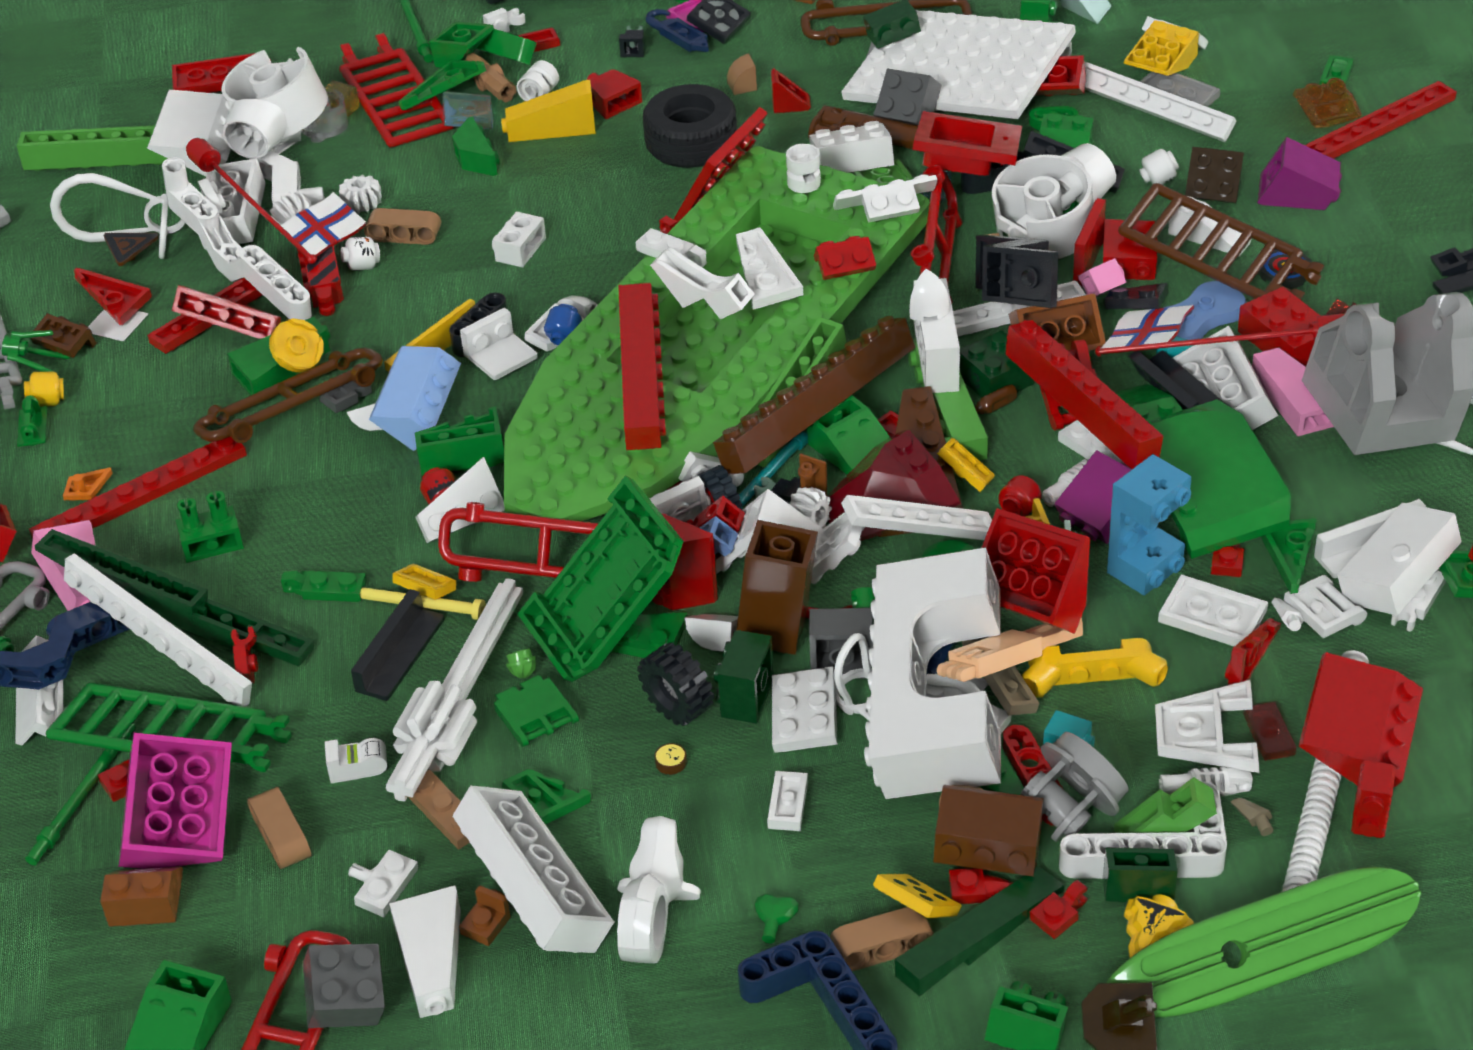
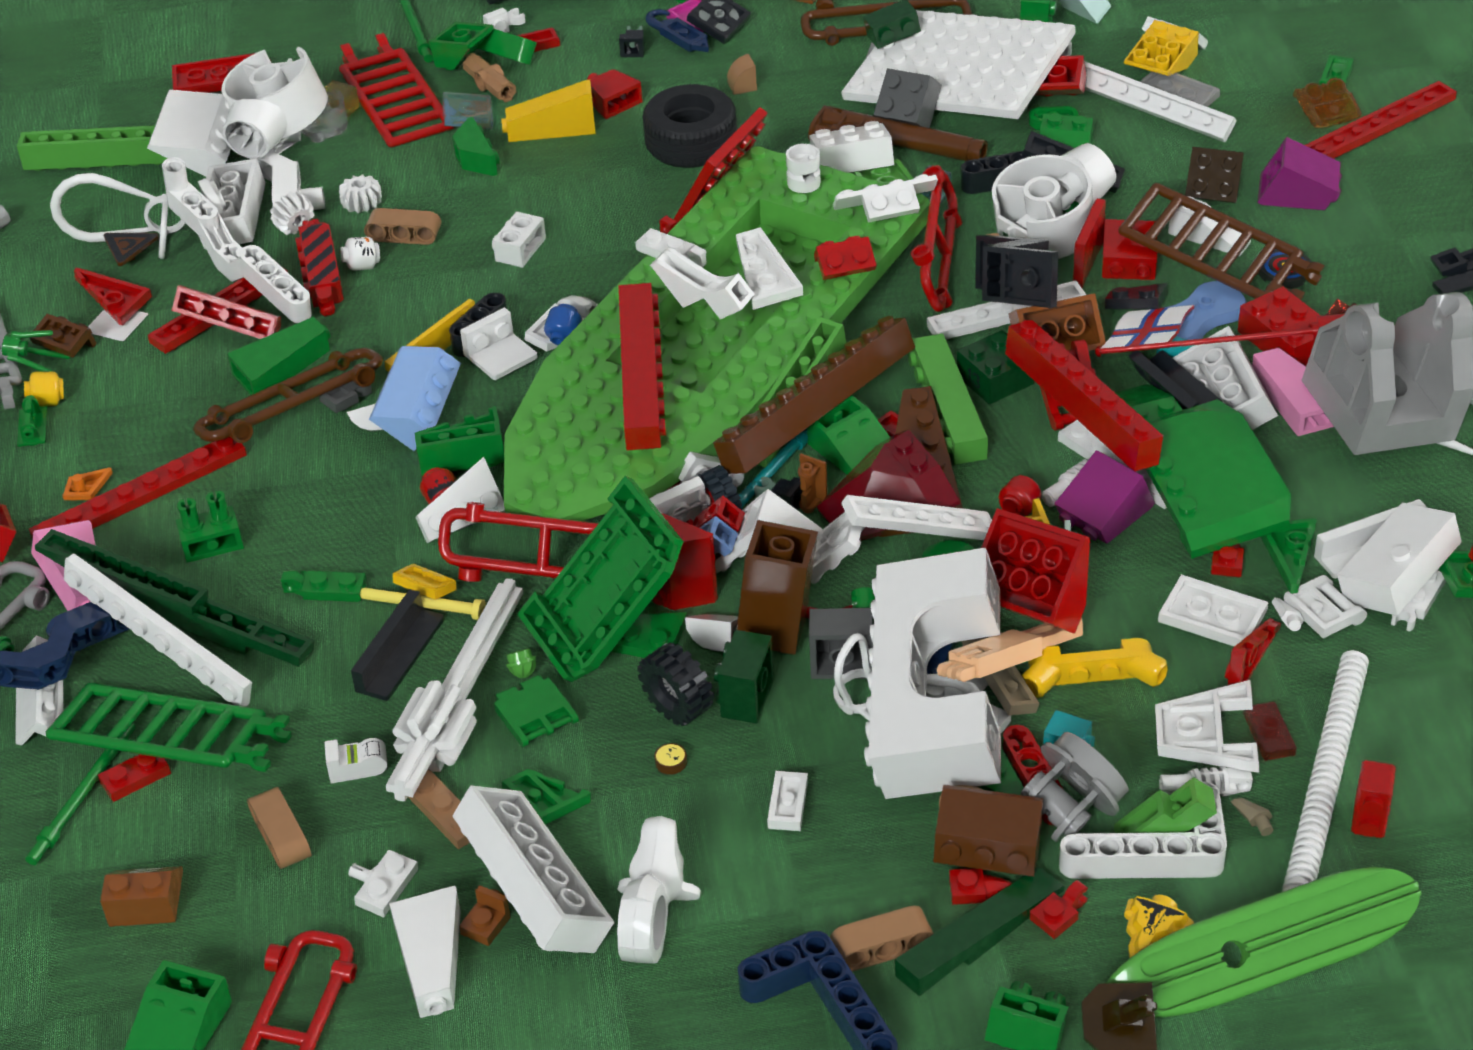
(175, 802): dark pink slope -> none
(244, 661): red plate -> none
(296, 345): yellow tile -> none
(309, 230): flag -> none
(343, 985): dark grey brick -> none
(443, 79): green wing -> none
(538, 80): white wheel -> none
(773, 913): green rock -> none
(787, 95): red slope -> none
(804, 710): white plate -> none
(812, 504): white gear -> none
(916, 895): yellow tile -> none
(928, 297): white brick -> none
(939, 350): white brick -> none
(965, 143): red piece -> none
(966, 464): yellow plate -> none
(996, 400): reddish brown piece -> none
(1102, 278): bright pink brick -> none
(1138, 549): dark azure plate -> none
(1139, 873): dark green brick -> none
(1159, 167): white head -> none
(1360, 716): red slope -> none

